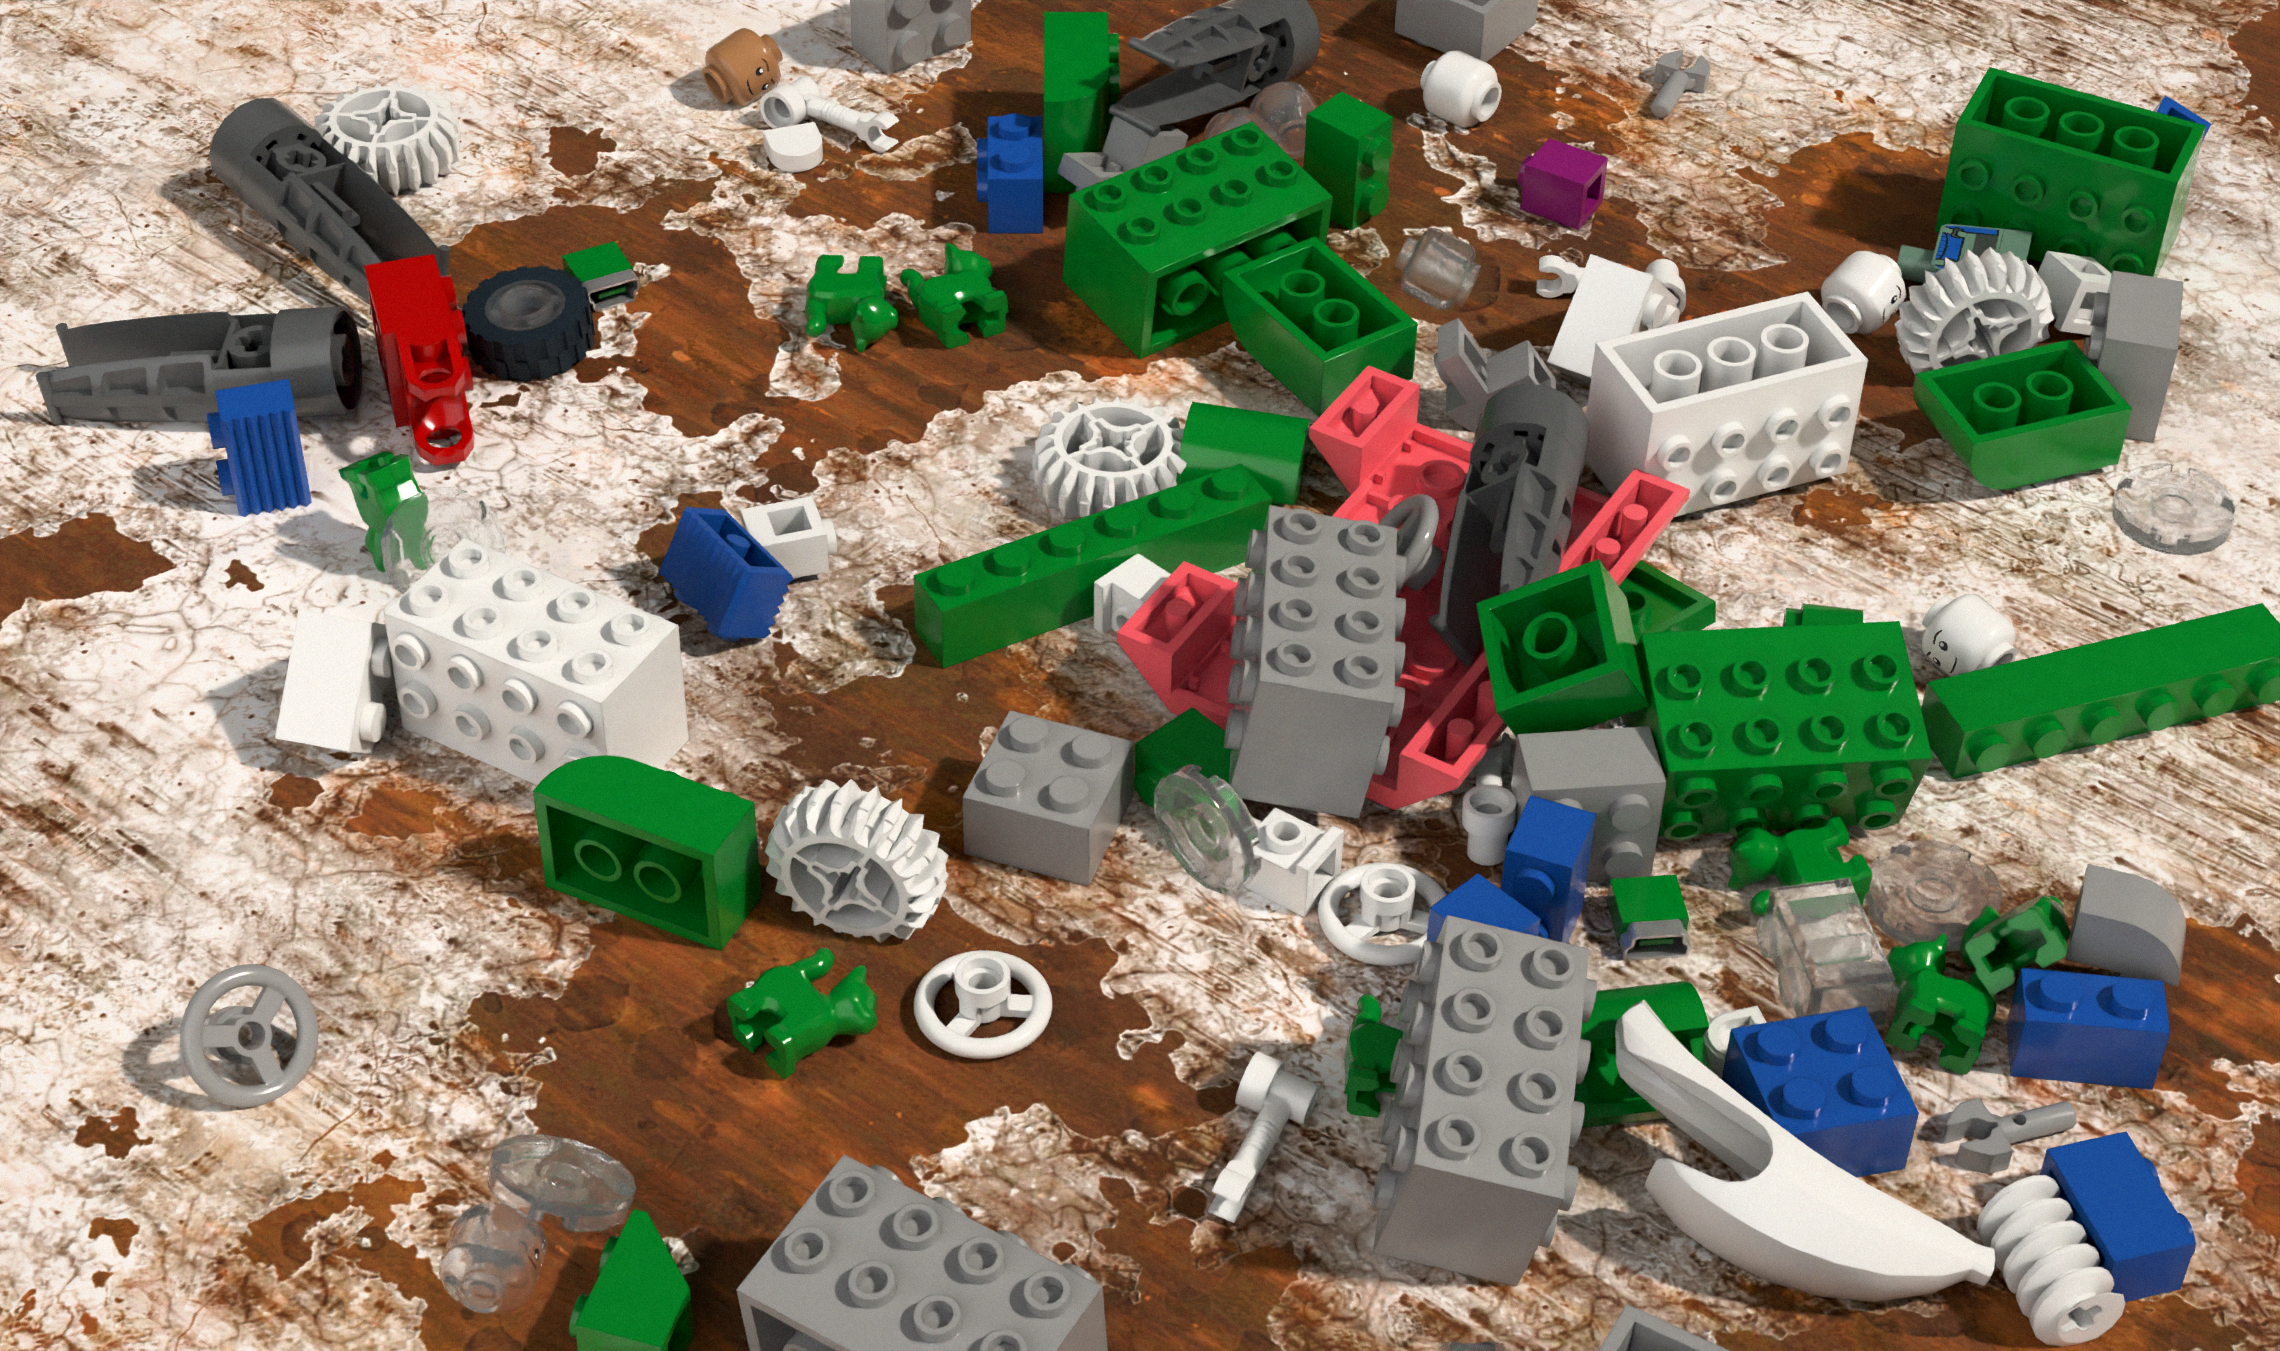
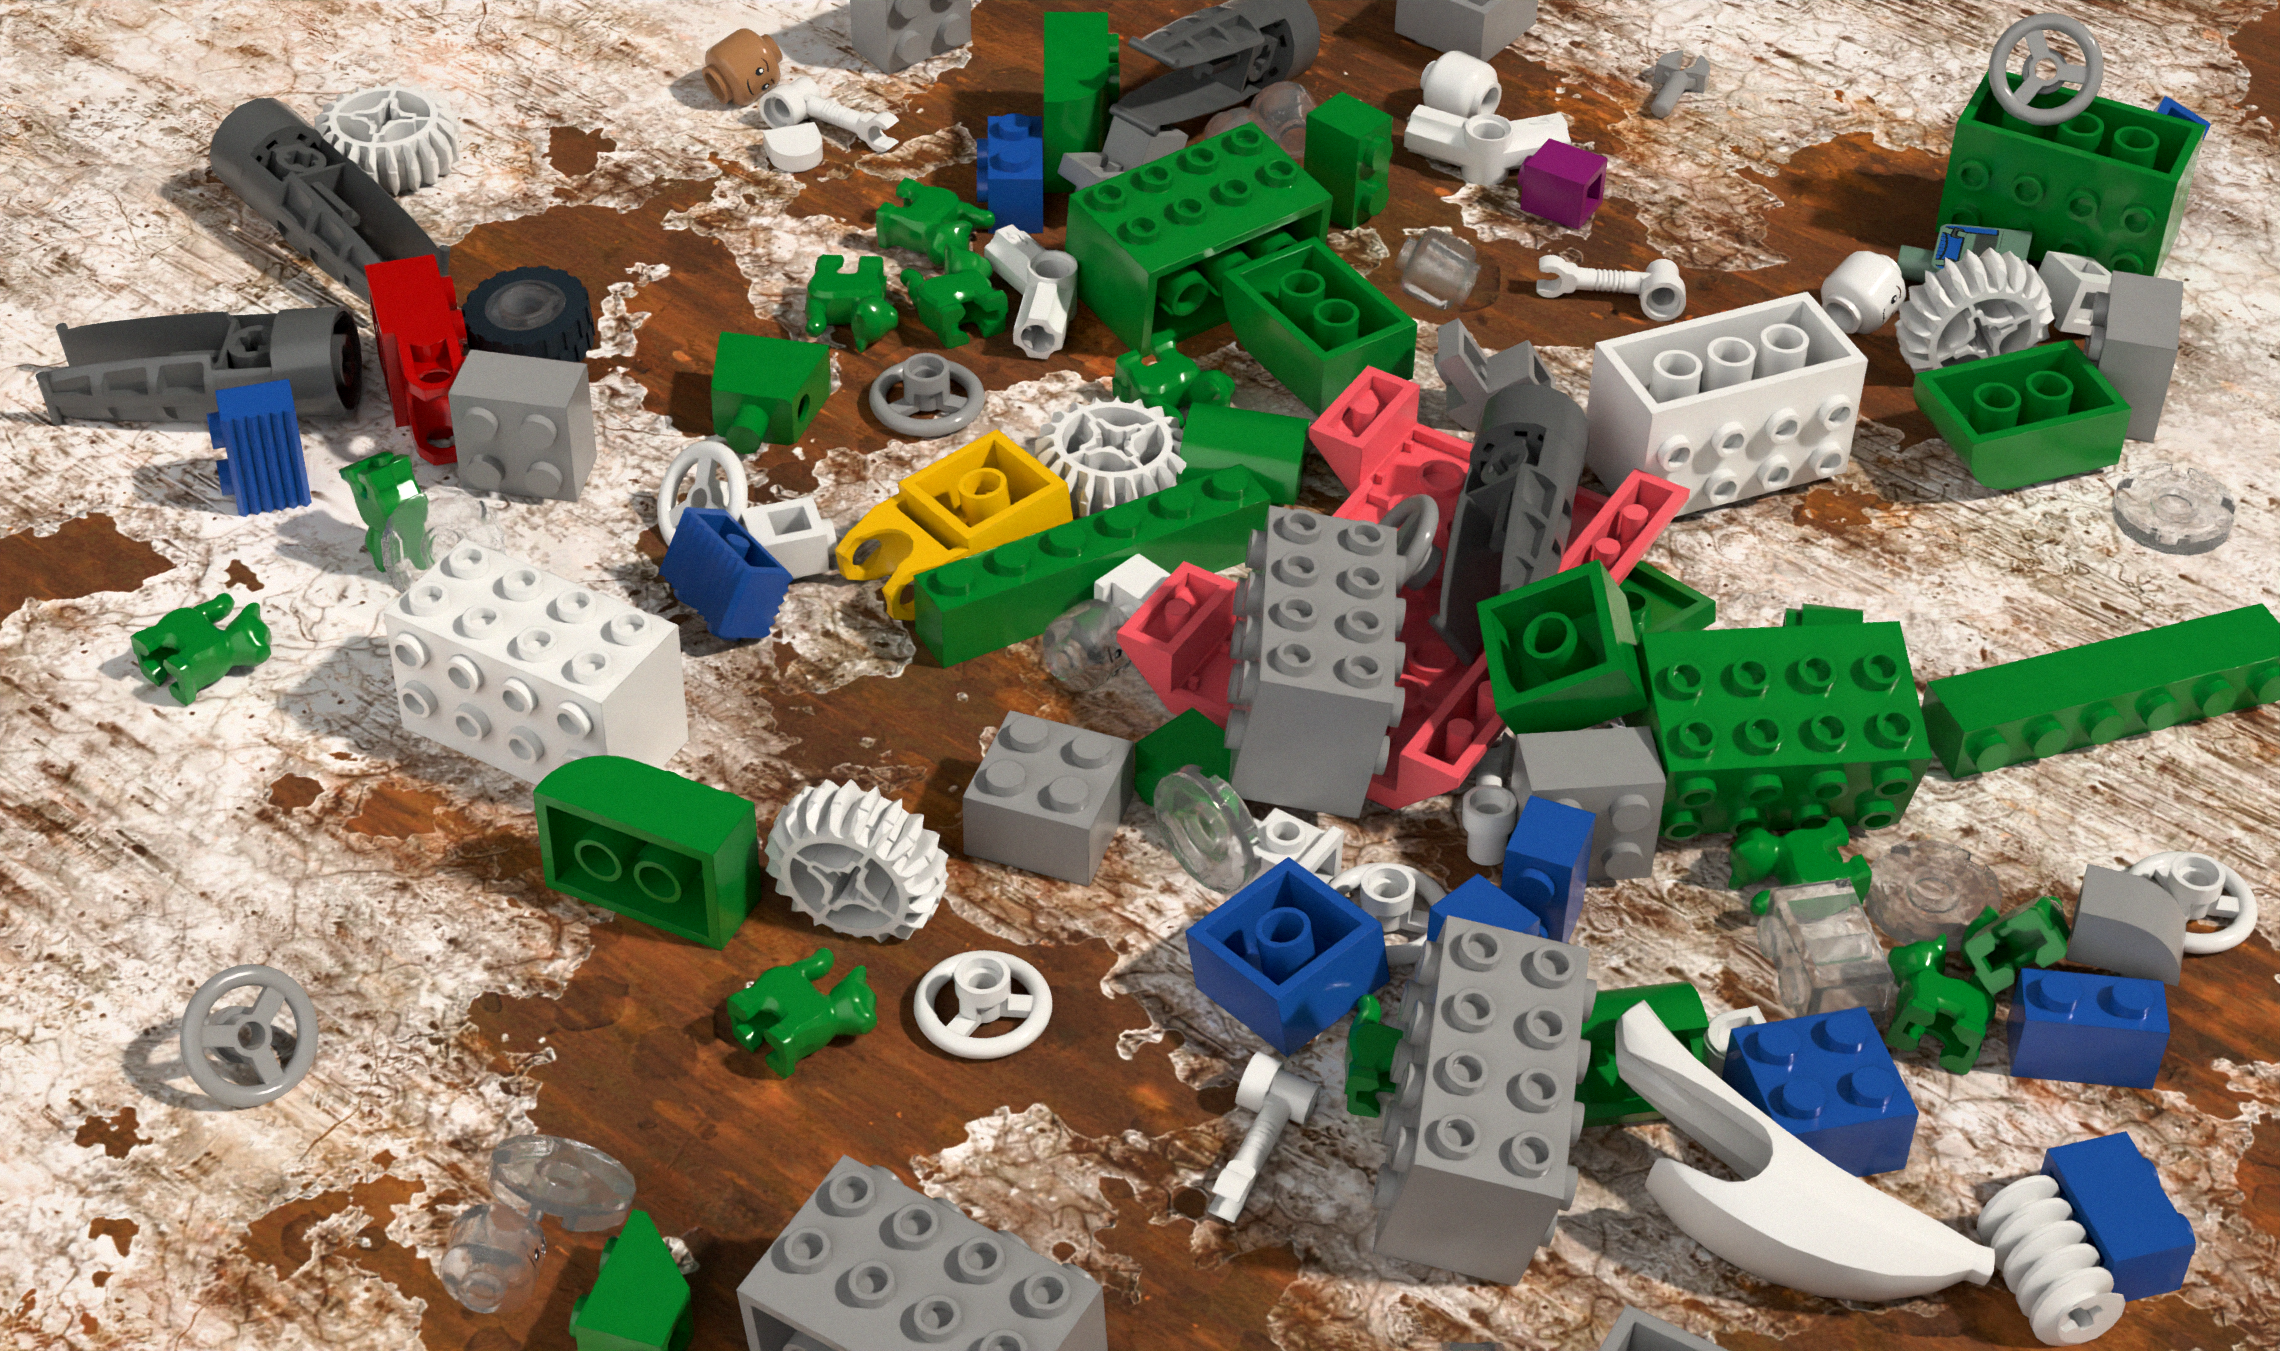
(196, 650): none -> green animal
(336, 683): white brick -> none
(523, 425): none -> light grey brick
(604, 274): piece -> none
(707, 490): none -> white piece
(767, 389): none -> green torso
(926, 389): none -> light grey piece
(929, 221): none -> green animal
(955, 510): none -> yellow brick
(1047, 284): none -> white piece
(1086, 644): none -> clear head
(1170, 381): none -> green animal
(1288, 956): none -> blue brick
(1481, 145): none -> white piece
(1605, 306): white brick -> none
(1649, 917): green piece -> none
(1967, 635): white head -> none
(1997, 1133): light grey bar -> none
(2031, 29): none -> light grey piece
(2197, 886): none -> white piece

